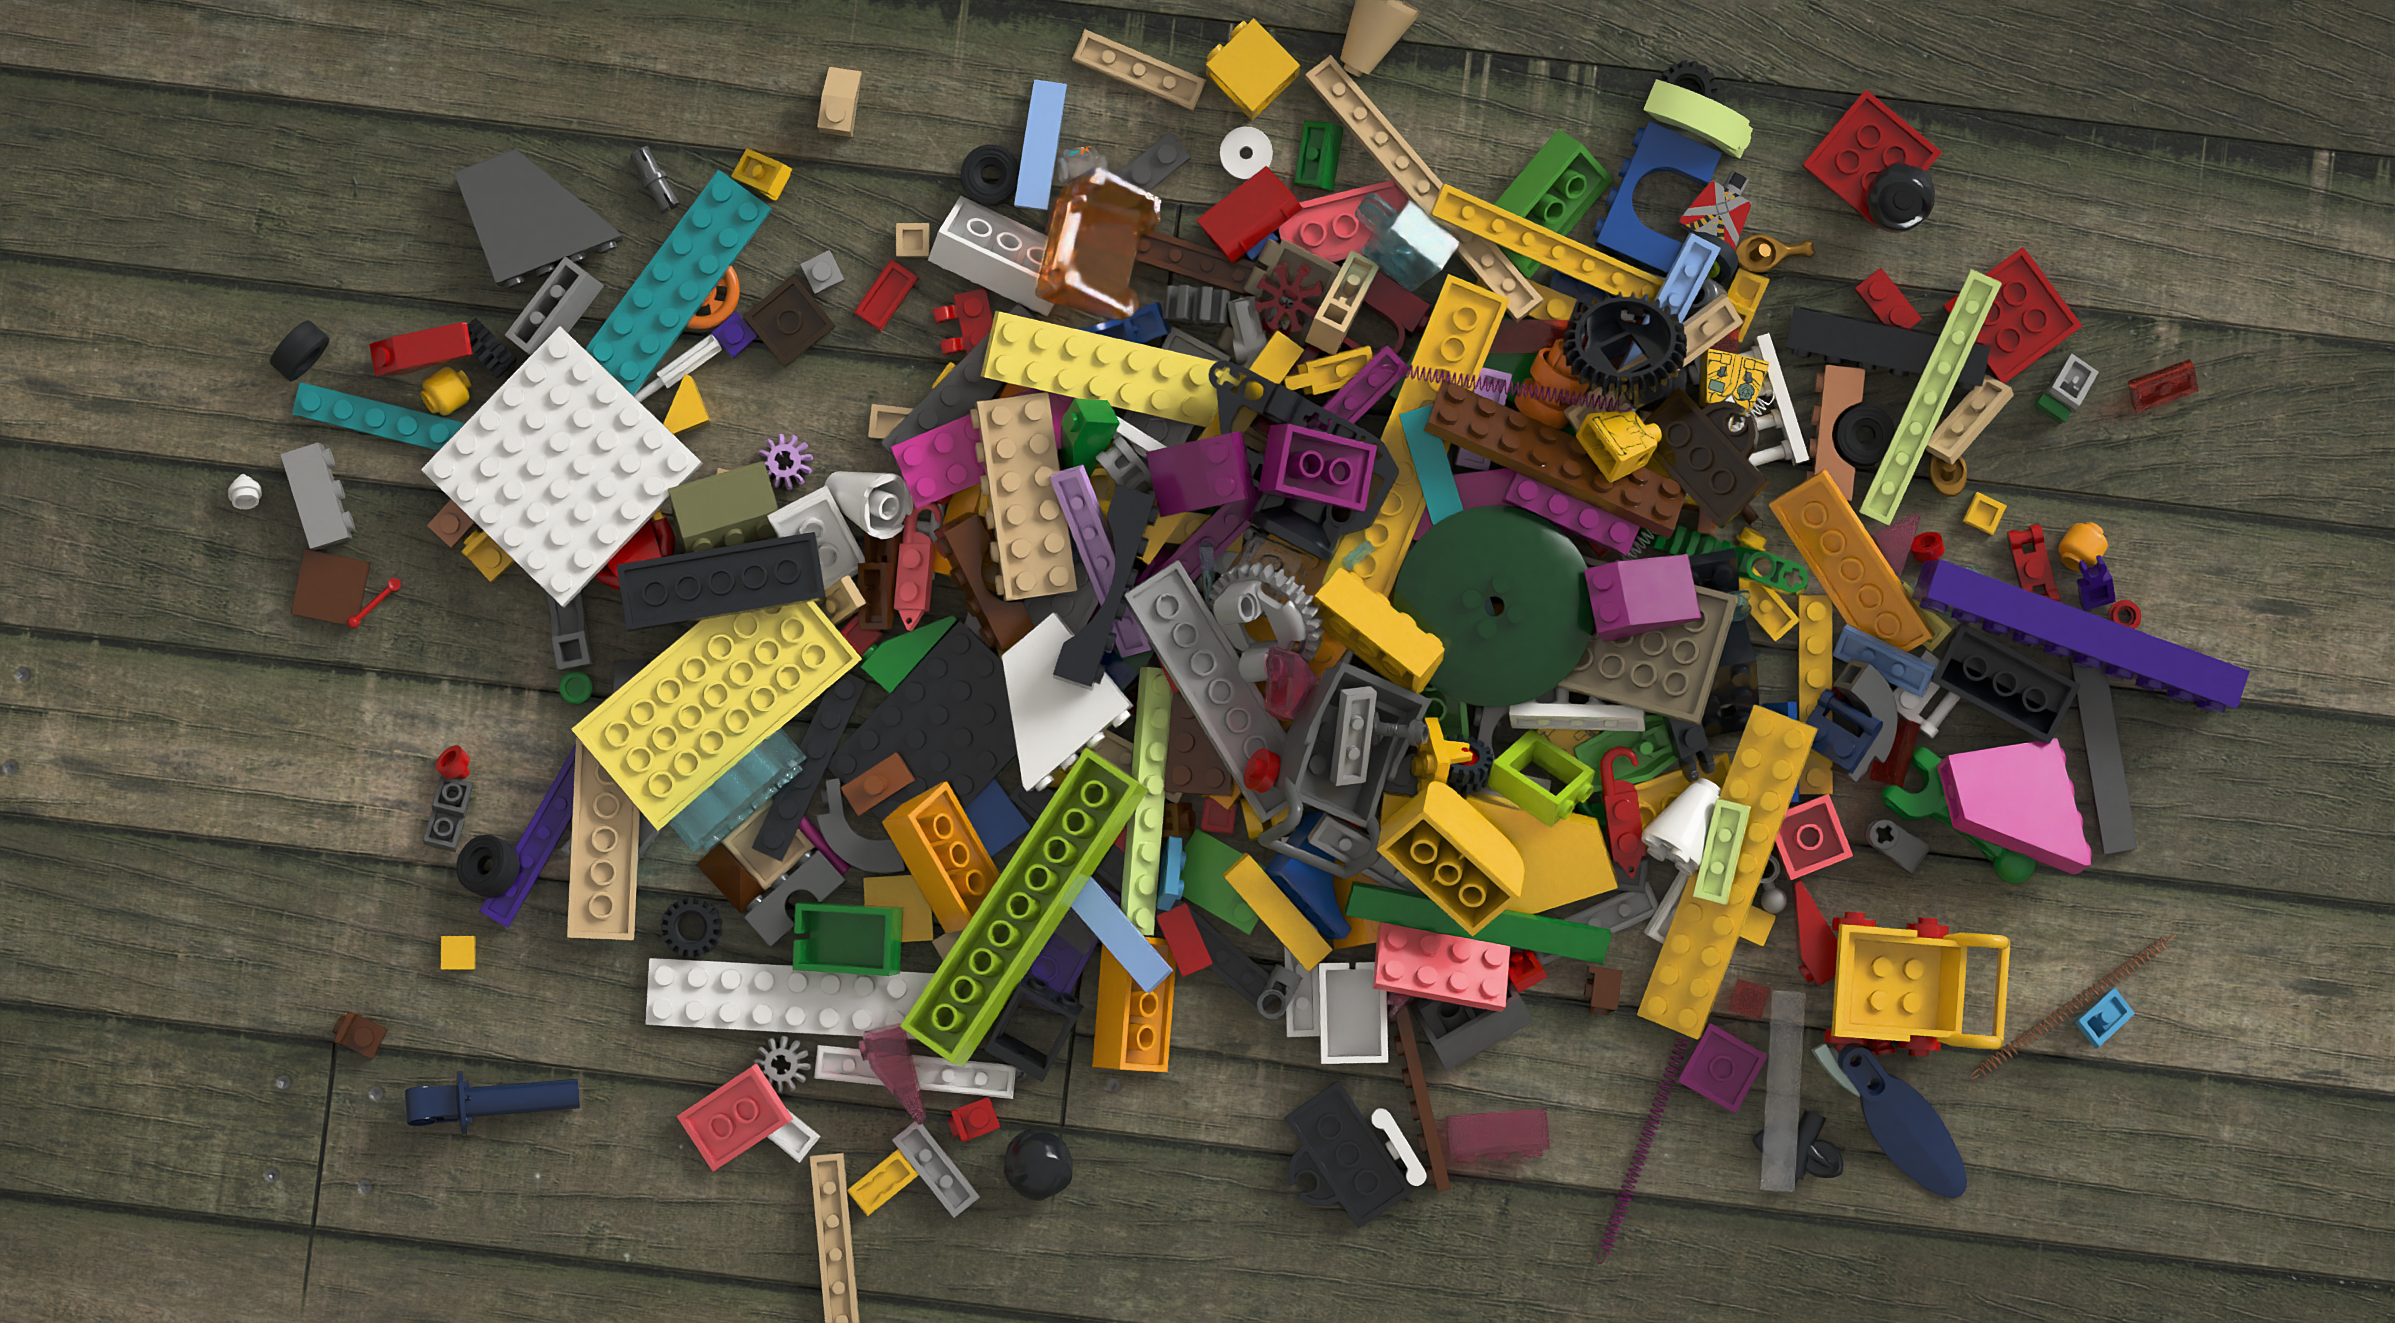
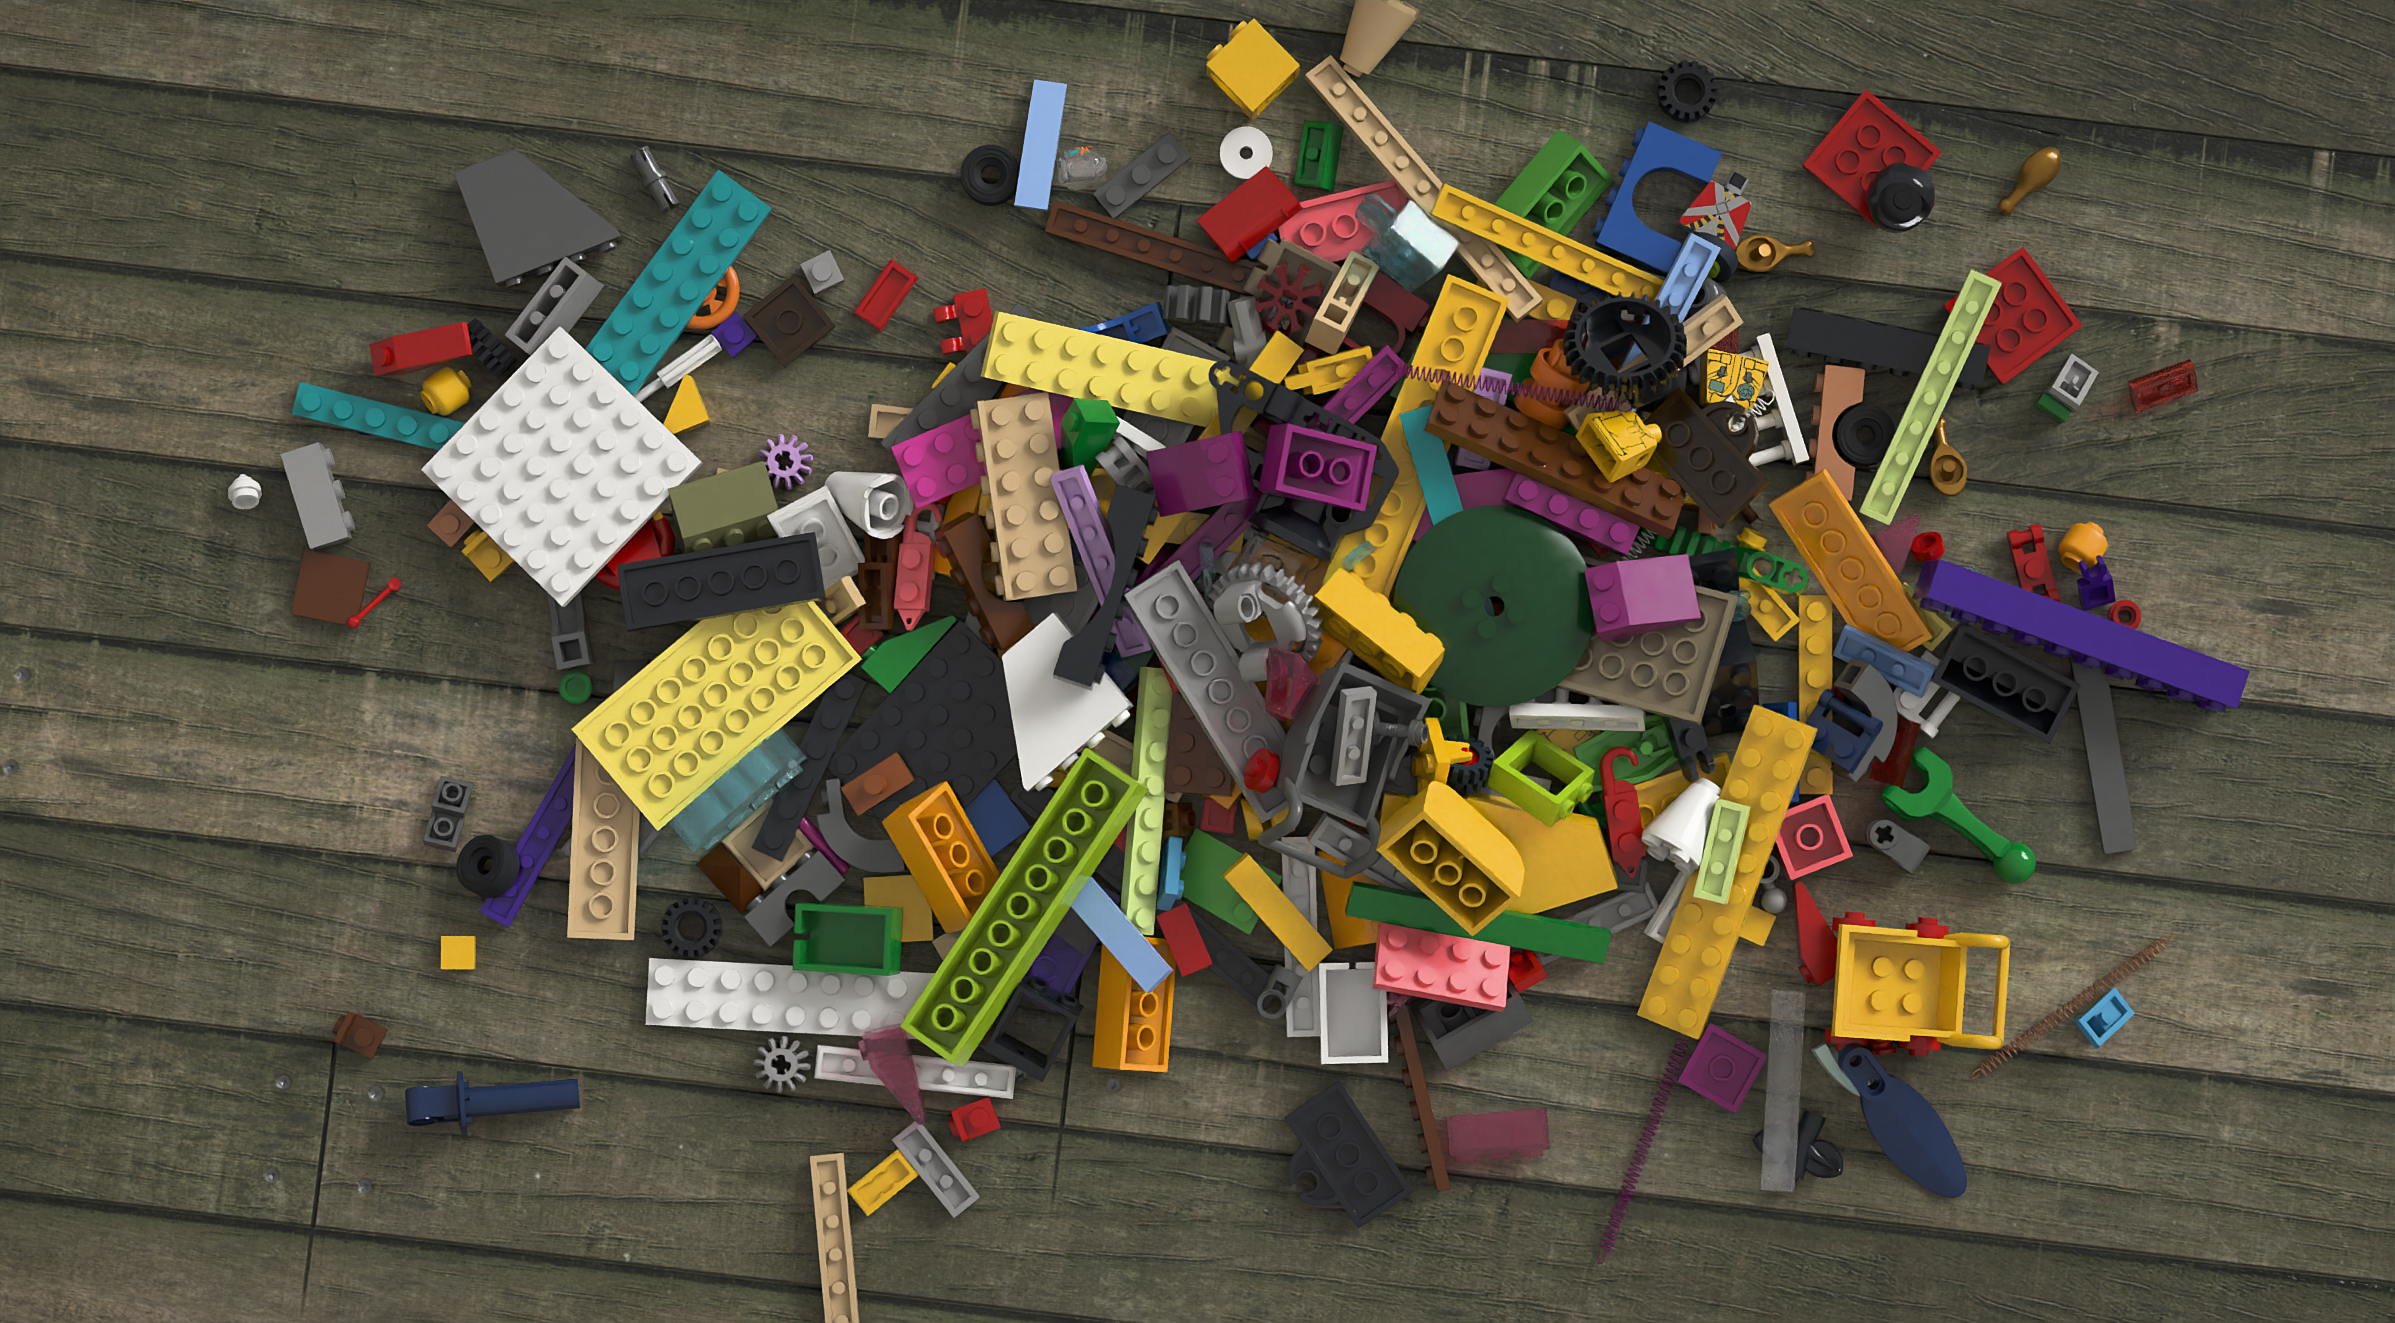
(299, 350): black tyre -> none
(453, 763): red tile -> none
(734, 1117): coral plate -> none
(762, 174): yellow slope -> none
(795, 1138): white tile -> none
(839, 102): tan slope -> none
(912, 240): tan plate -> none
(992, 252): white slope -> none
(1038, 1164): black piece -> none
(1096, 244): clear orange windscreen -> none
(1139, 70): tan tile -> none
(1309, 886): blue arch -> none
(1399, 1146): white plate -> none
(1603, 989): reddish brown brick -> none
(1699, 115): yellowish green arch -> none
(1745, 296): yellow slope -> none
(1748, 999): clear red plate -> none
(1887, 301): red plate -> none
(1969, 419): tan plate -> none
(1984, 513): yellow tile -> none
(2018, 801): slope -> none
(2034, 175): none -> pearl gold piece

